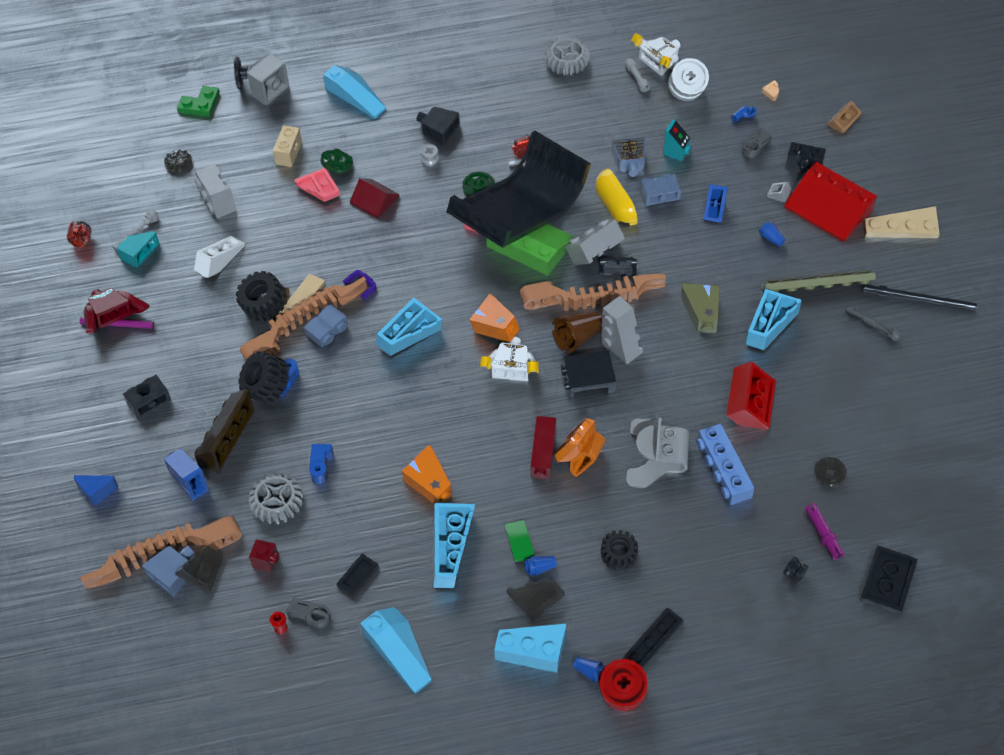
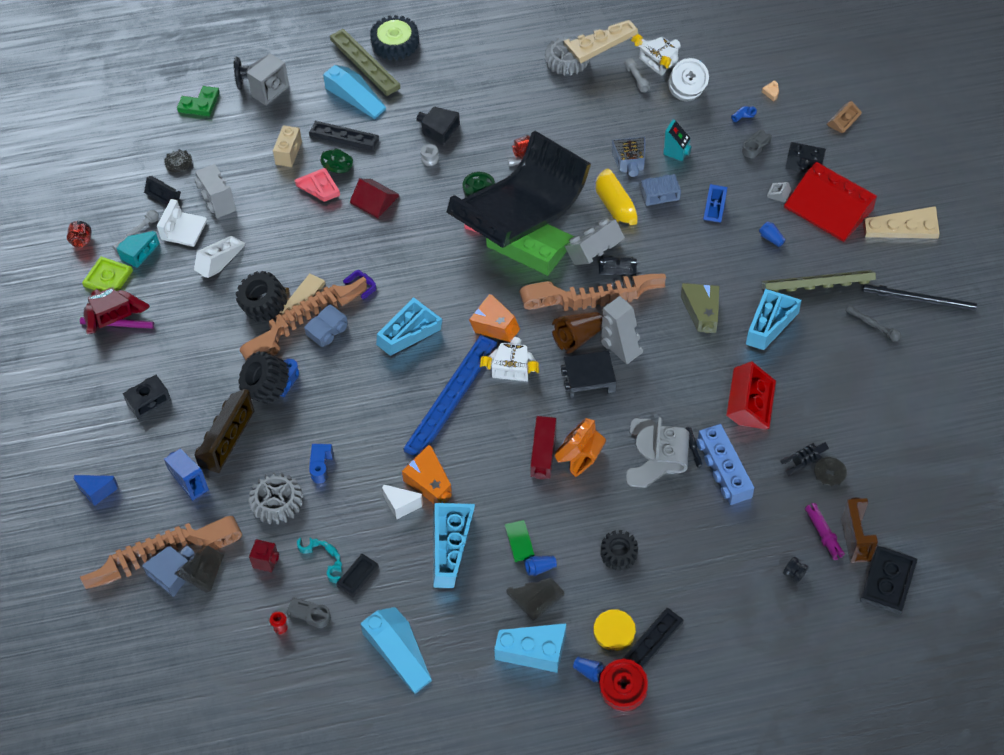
(107, 274): none -> lime tile
(160, 190): none -> black plate
(180, 226): none -> white bracket
(330, 549): none -> teal piece
(344, 135): none -> black tile
(365, 62): none -> olive plate
(394, 37): none -> black wheel
(402, 501): none -> white slope
(449, 397): none -> blue tile
(602, 40): none -> tan wing
(614, 630): none -> yellow tile
(693, 446): none -> black piece
(804, 457): none -> black hinge
(859, 547): none -> reddish brown panel

